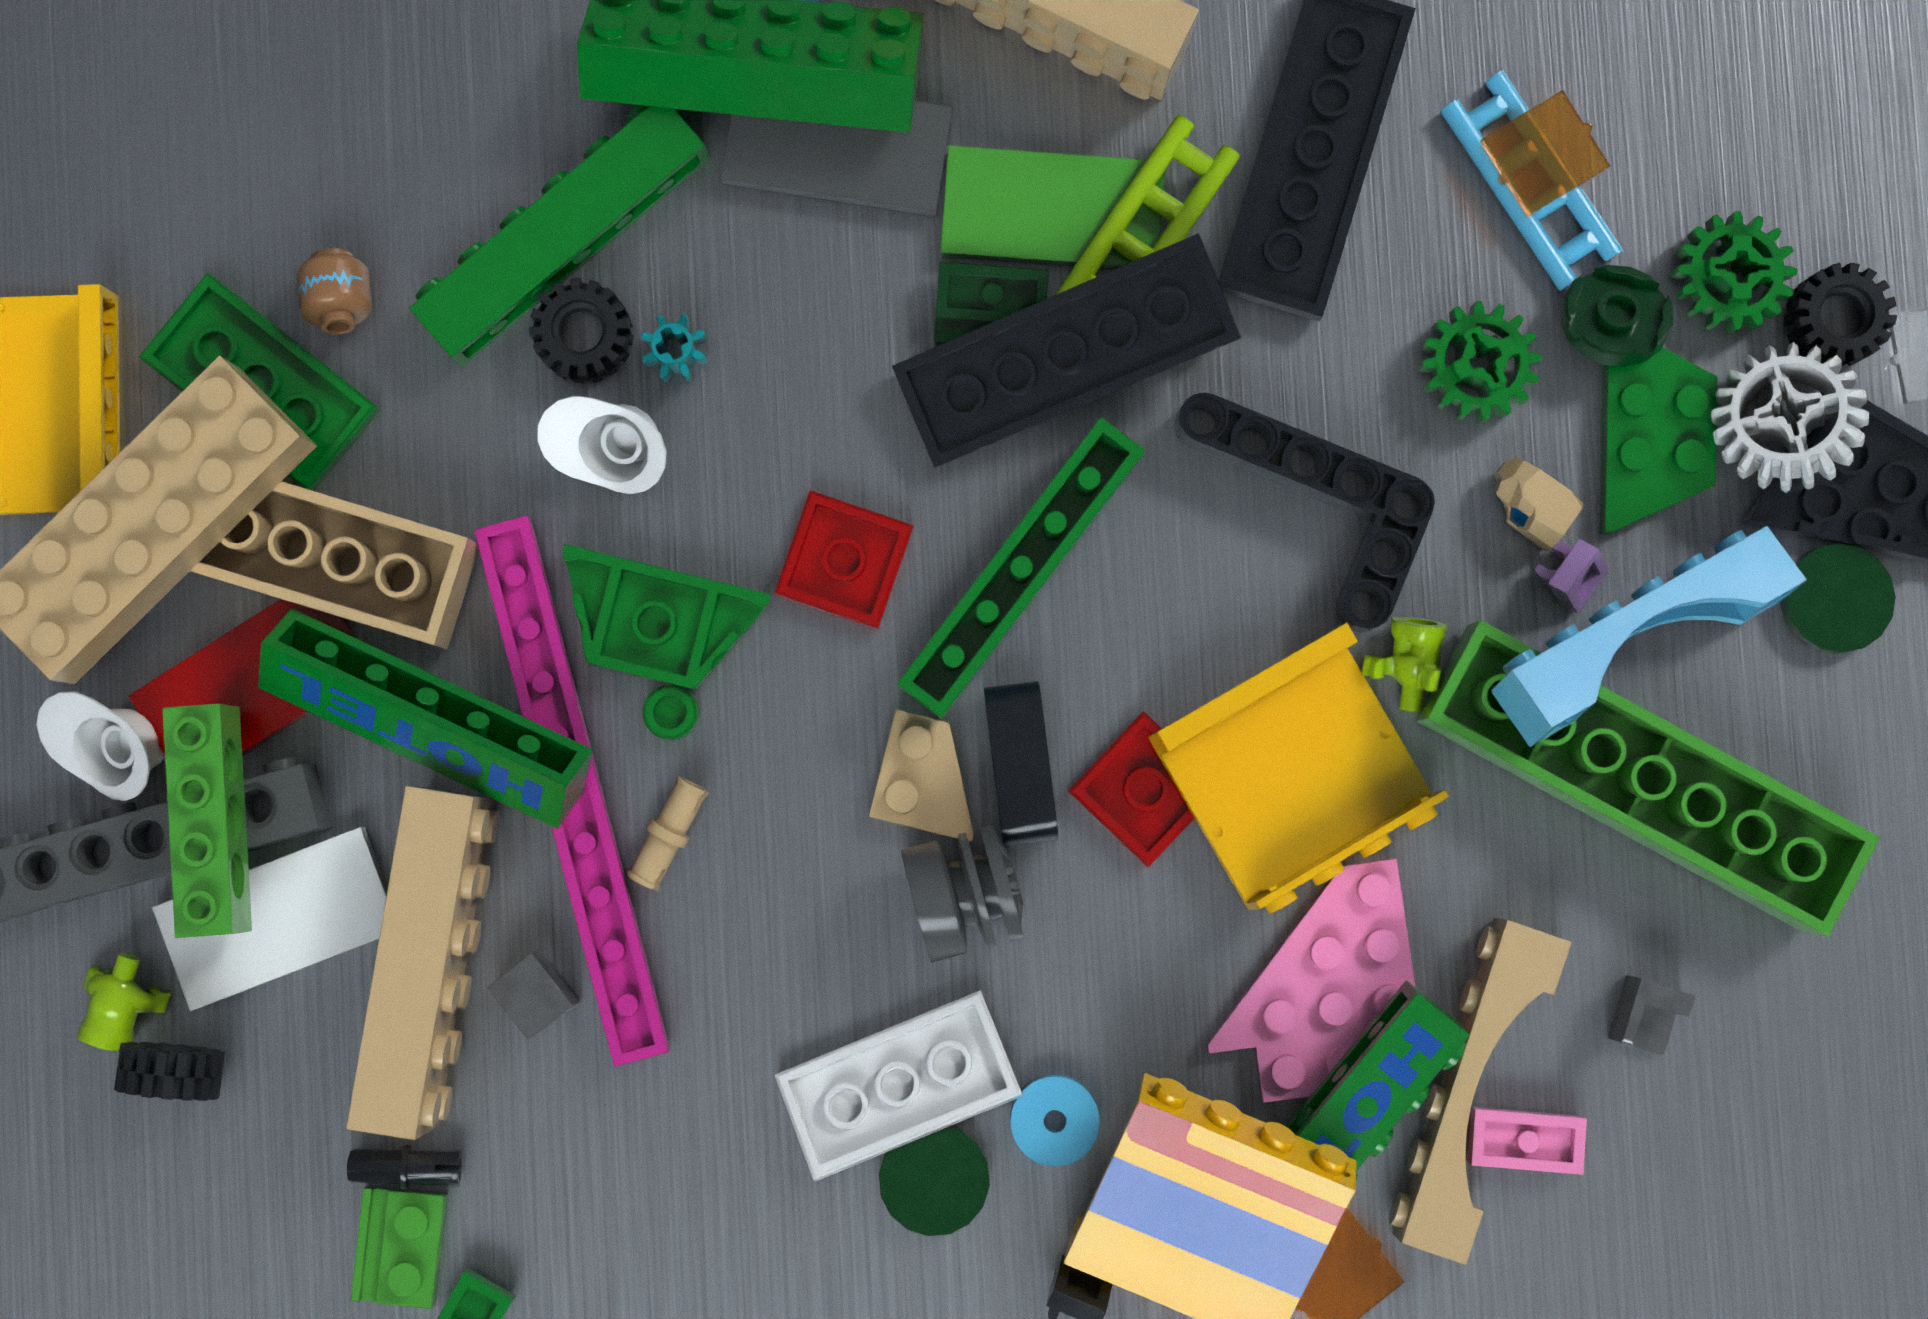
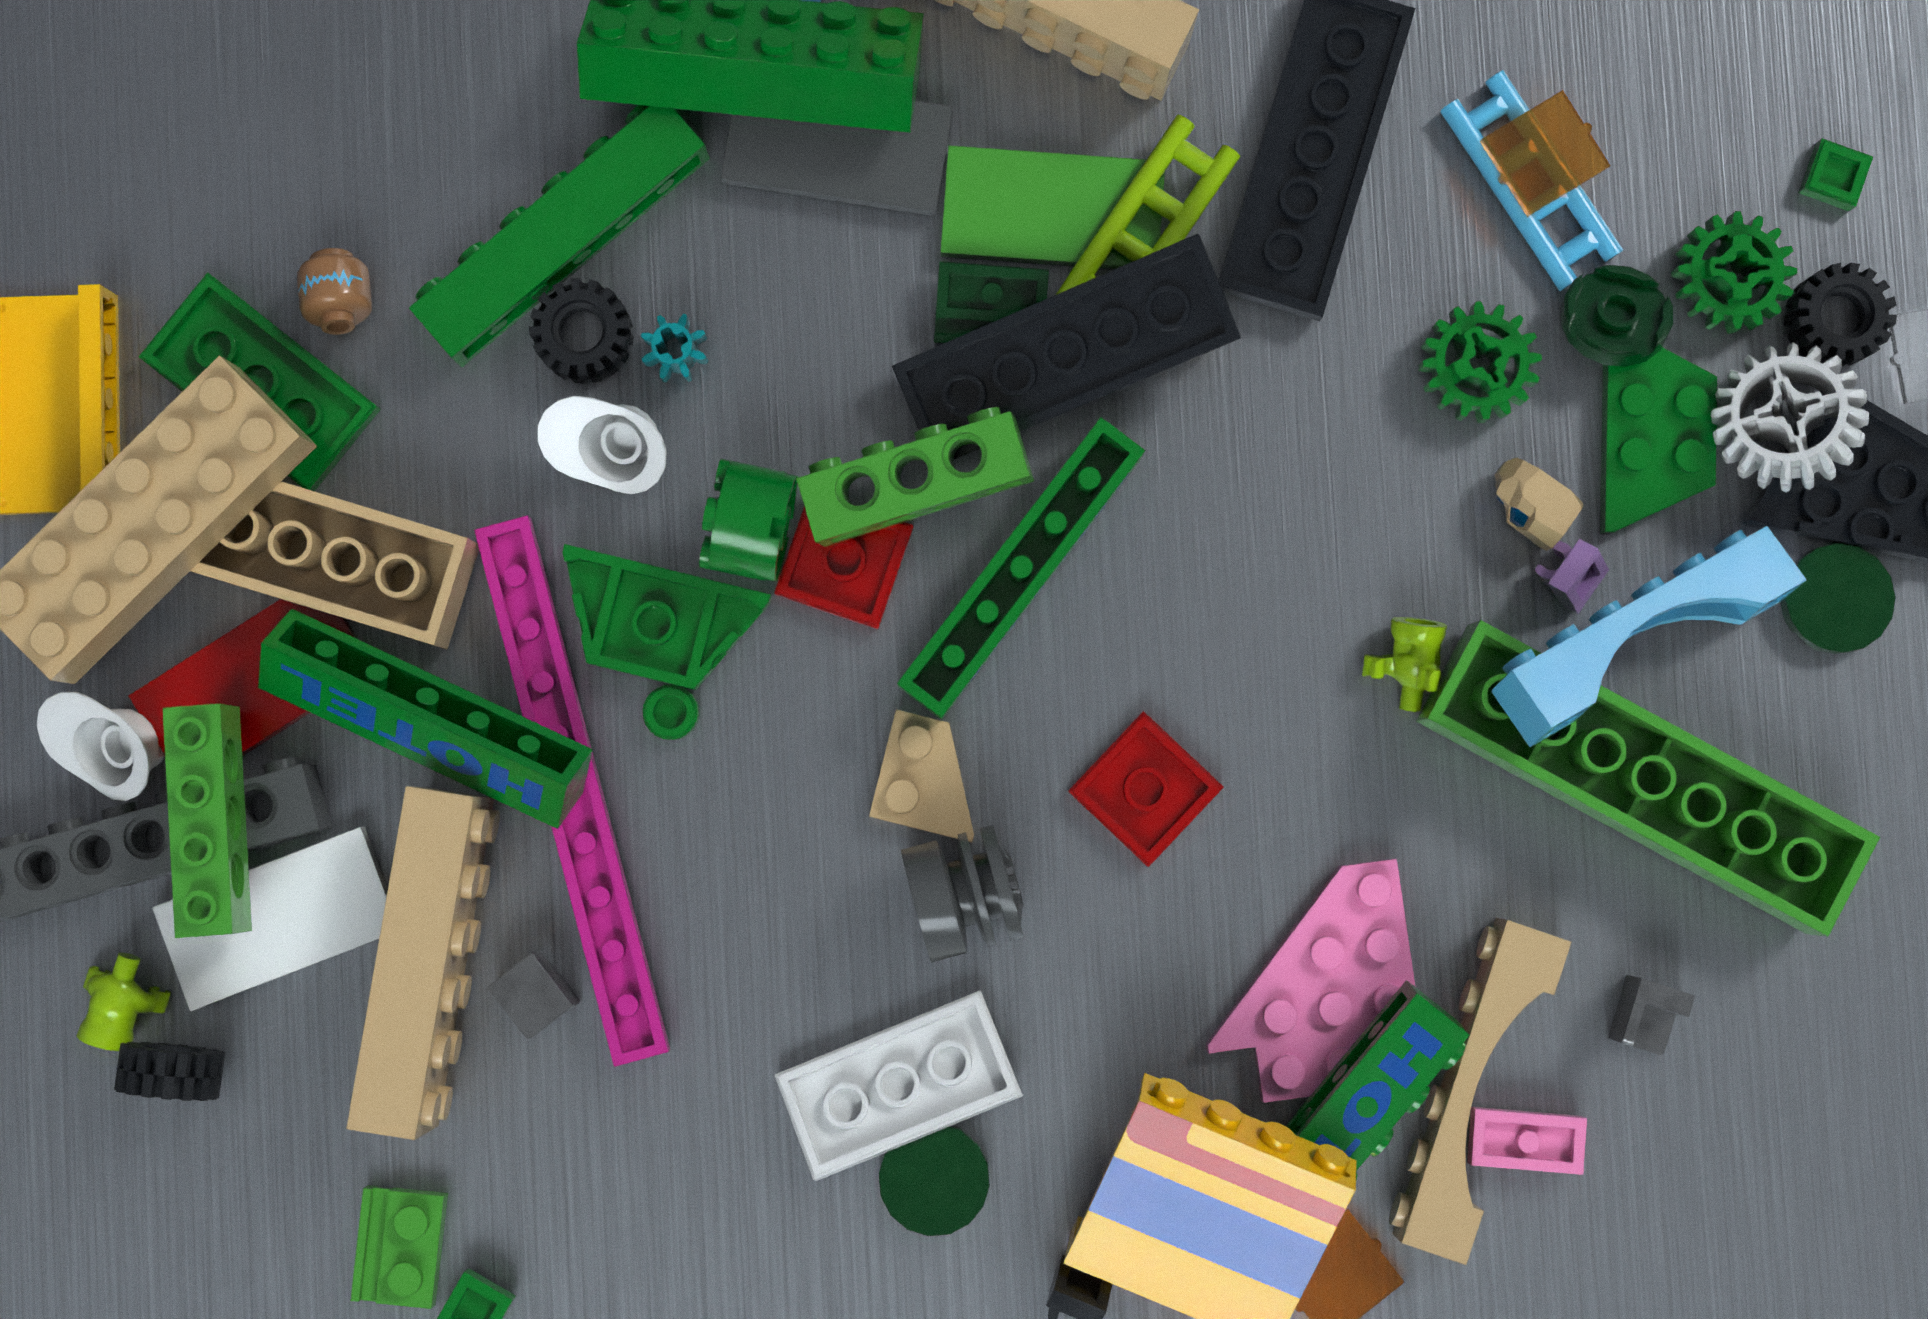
(404, 1167): black axle -> none
(667, 833): tan pin -> none
(748, 520): none -> green brick
(828, 484): none -> bright green brick
(1021, 763): black beam -> none
(1060, 1145): medium azure piece -> none
(1295, 772): yellow panel -> none
(1325, 487): black beam -> none
(1835, 174): none -> green tile

